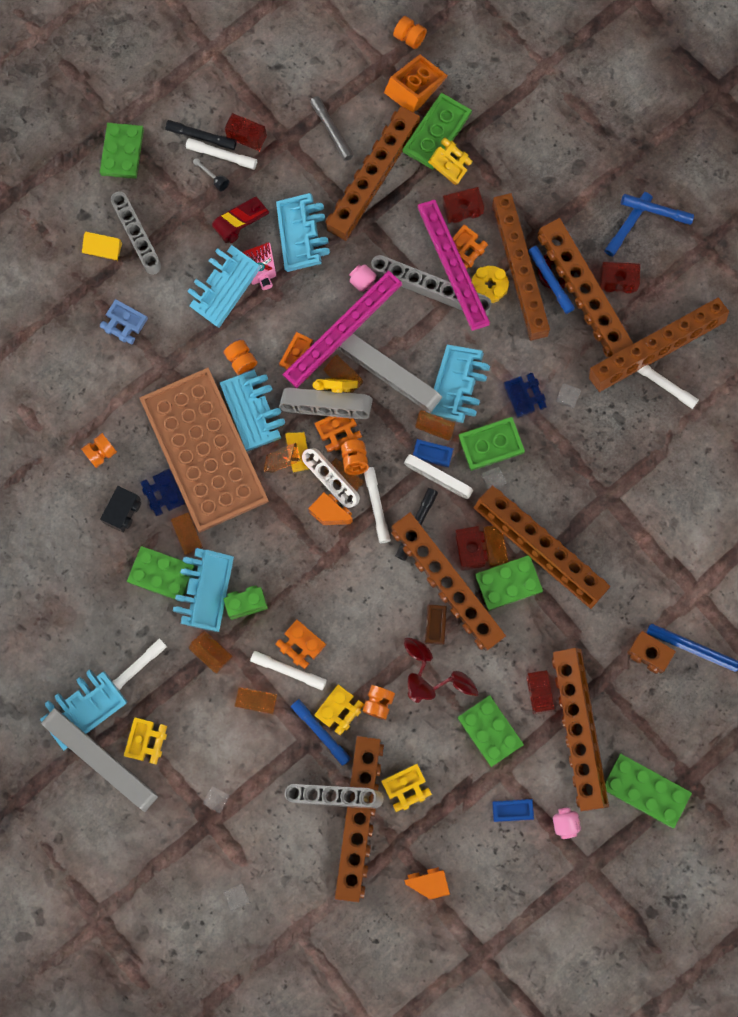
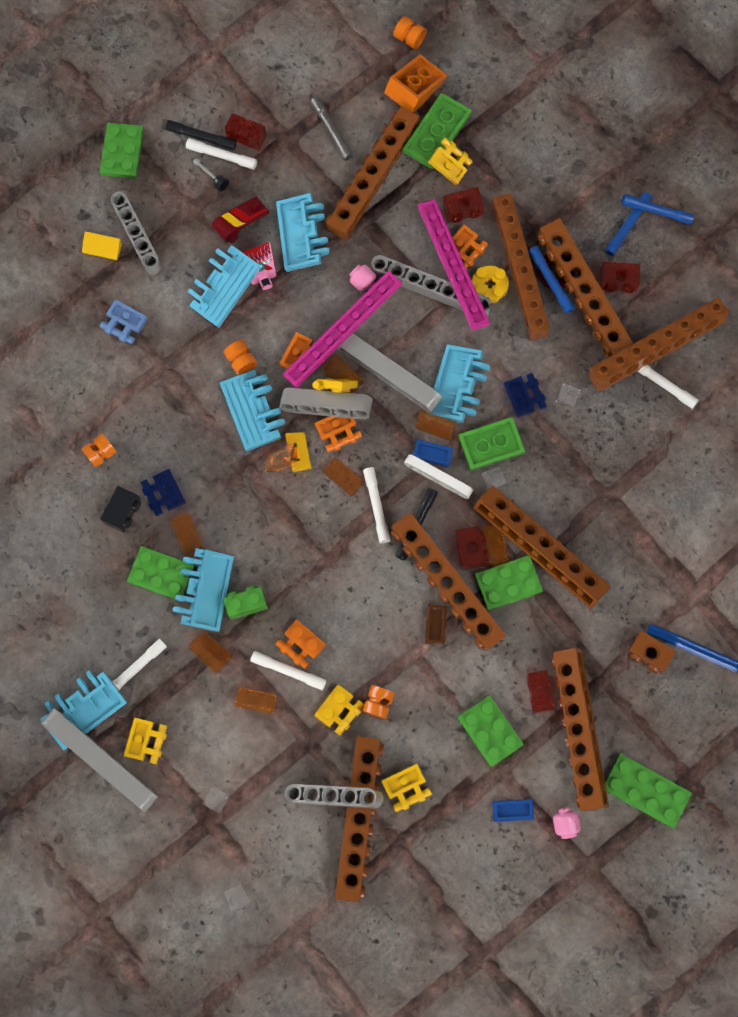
(203, 450): nougat plate -> none
(329, 479): white beam -> none
(329, 512): orange slope -> none
(336, 750): blue piece -> none
(354, 457): orange wheel -> none
(421, 689): dark red plant -> none
(430, 885): orange slope -> none

